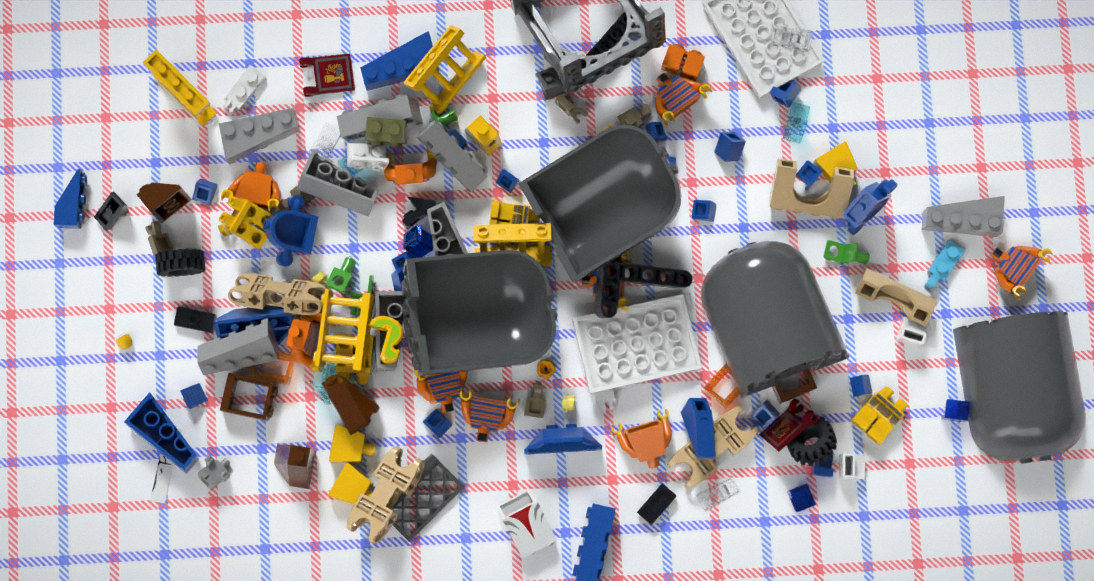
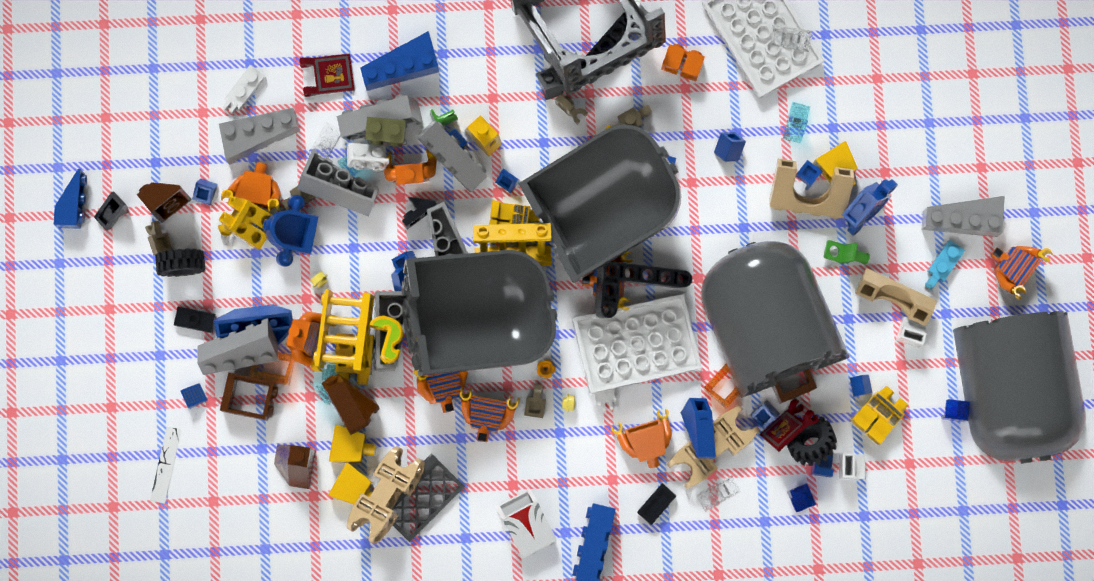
(124, 342): yellow hinge -> none
(157, 429): blue wedge -> none
(179, 87): yellow fence -> none
(214, 472): light grey piece -> none
(266, 294): tan piece -> none
(341, 276): bright green bracket -> none
(355, 295): bright green bracket -> none
(418, 242): clear blue panel -> none
(430, 62): yellow fence -> none
(437, 423): blue slope -> none
(562, 440): blue wedge -> none
(656, 130): blue slope -> none
(677, 96): torso -> none
(704, 210): blue slope -> none
(786, 93): blue panel -> none

